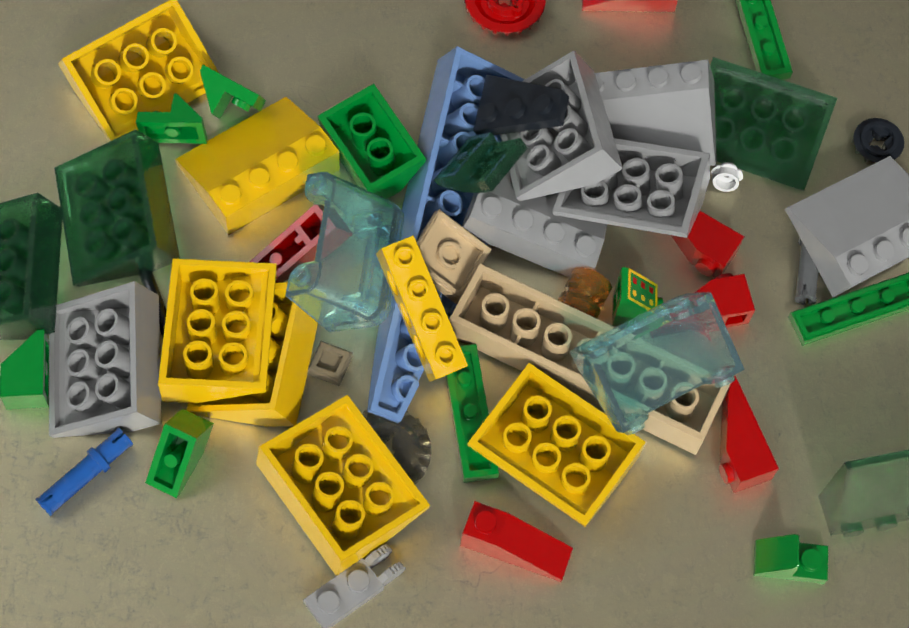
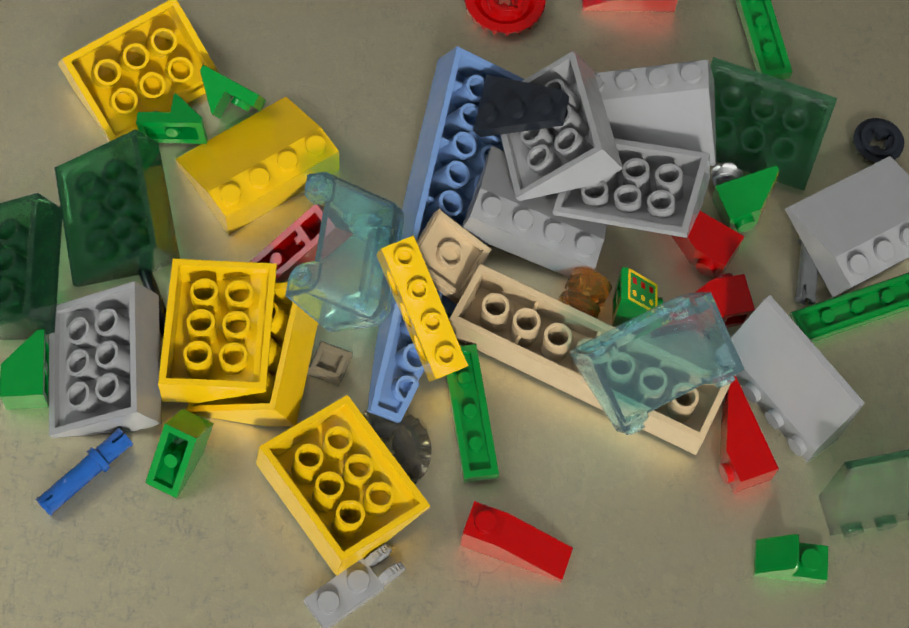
(372, 142): green slope -> none
(480, 164): clear green slope -> none
(556, 444): yellow slope -> none
(744, 198): none -> green slope
(793, 381): none -> light grey slope

